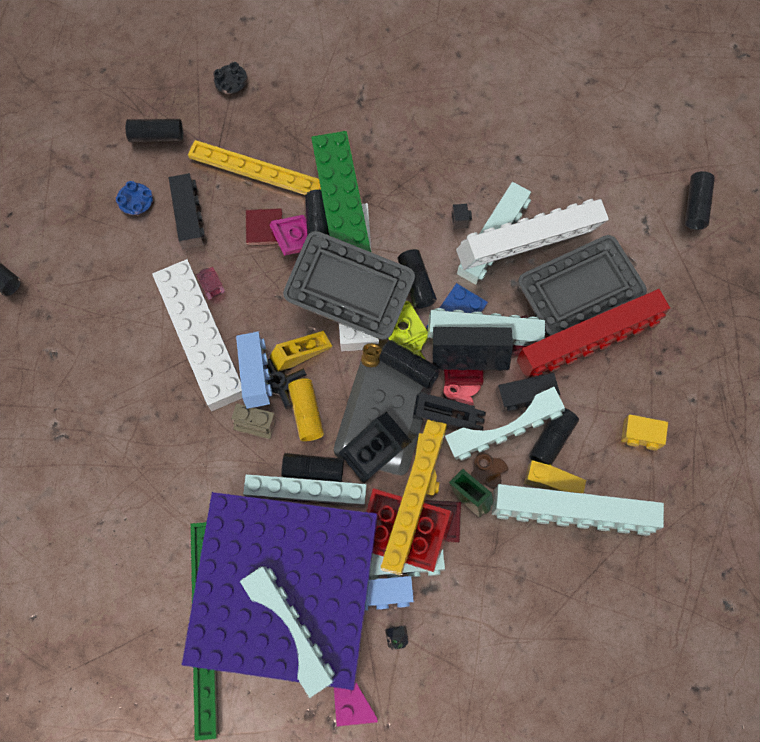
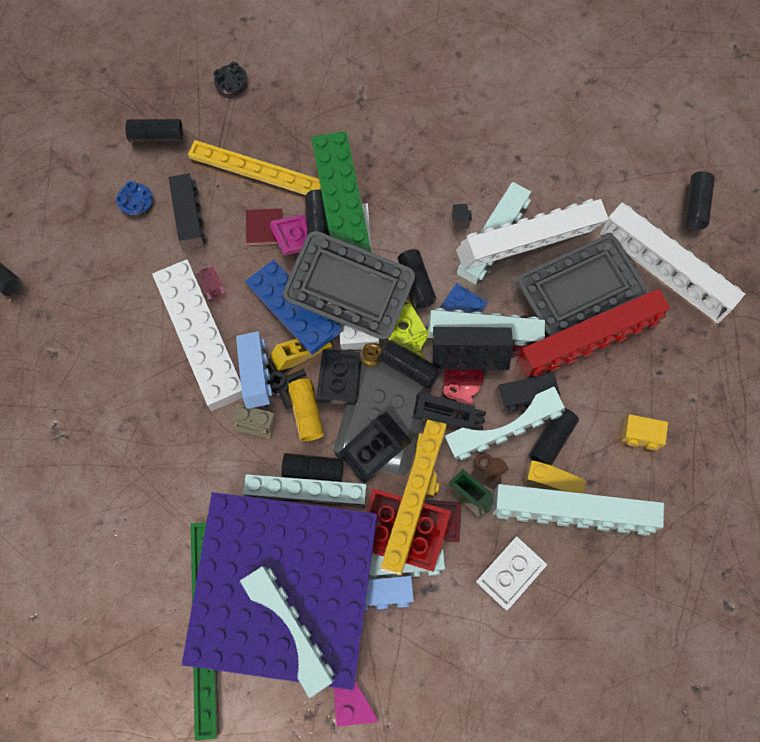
(307, 327): none -> blue plate
(338, 377): none -> black plate
(397, 637): black rock -> none
(511, 573): none -> white plate
(672, 263): none -> white brick

